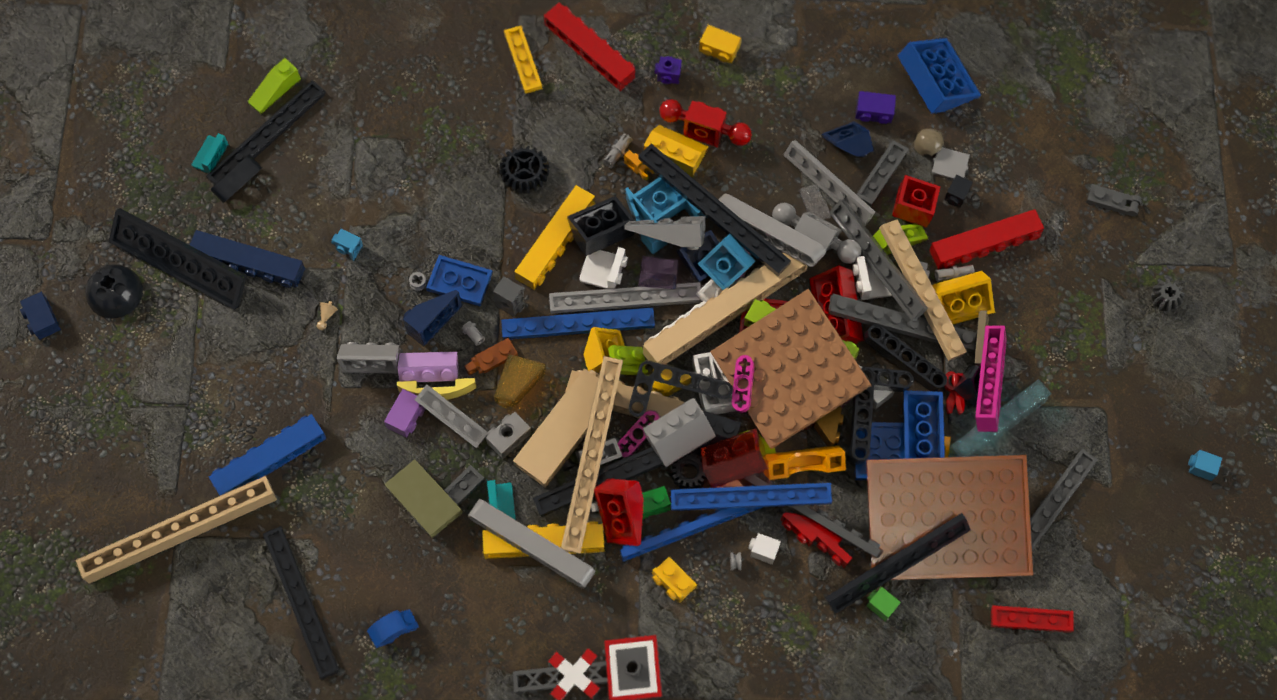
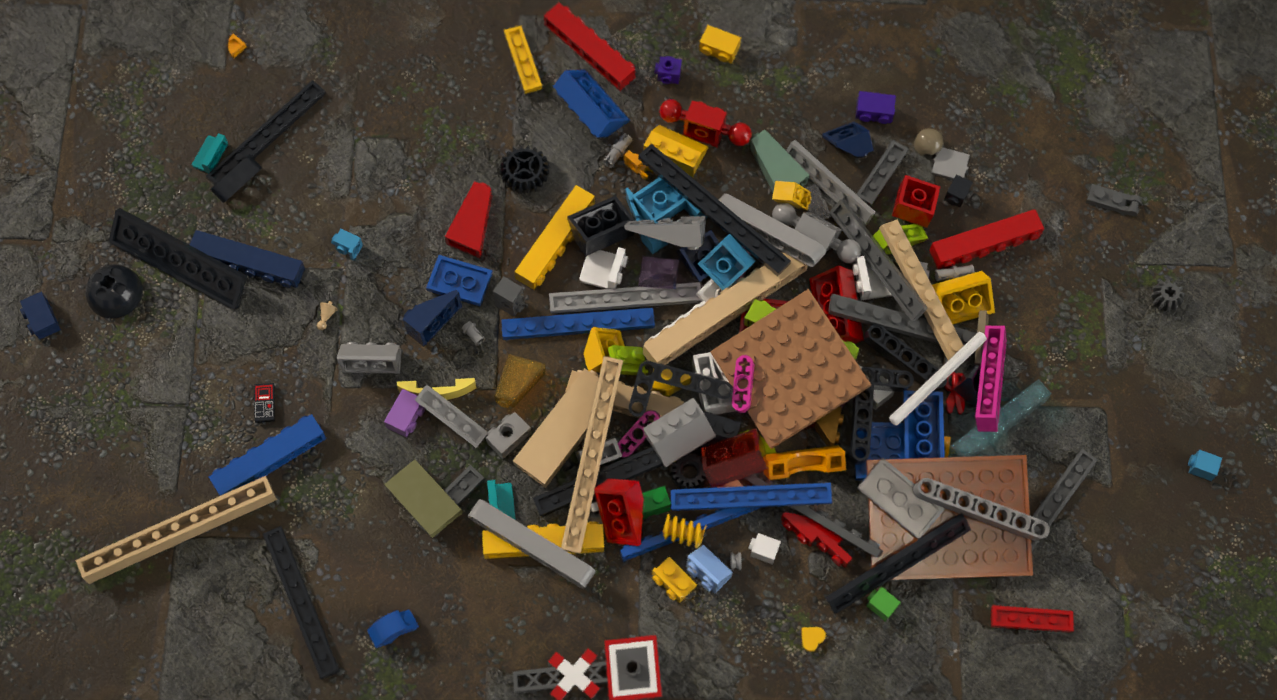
(235, 45): none -> light orange tile
(264, 402): none -> black tile
(275, 84): lime slope -> none
(415, 286): light grey bush -> none
(428, 366): lavender brick -> none
(471, 221): none -> red slope
(491, 357): dark orange hinge -> none
(590, 102): none -> blue slope
(683, 531): none -> yellow piece
(708, 569): none -> light blue slope
(776, 161): none -> sand green slope
(791, 193): none -> yellow slope
(812, 637): none -> yellow tile
(895, 496): none -> tile
(934, 381): none -> white axle
(938, 74): blue slope -> none
(991, 509): none -> light grey beam

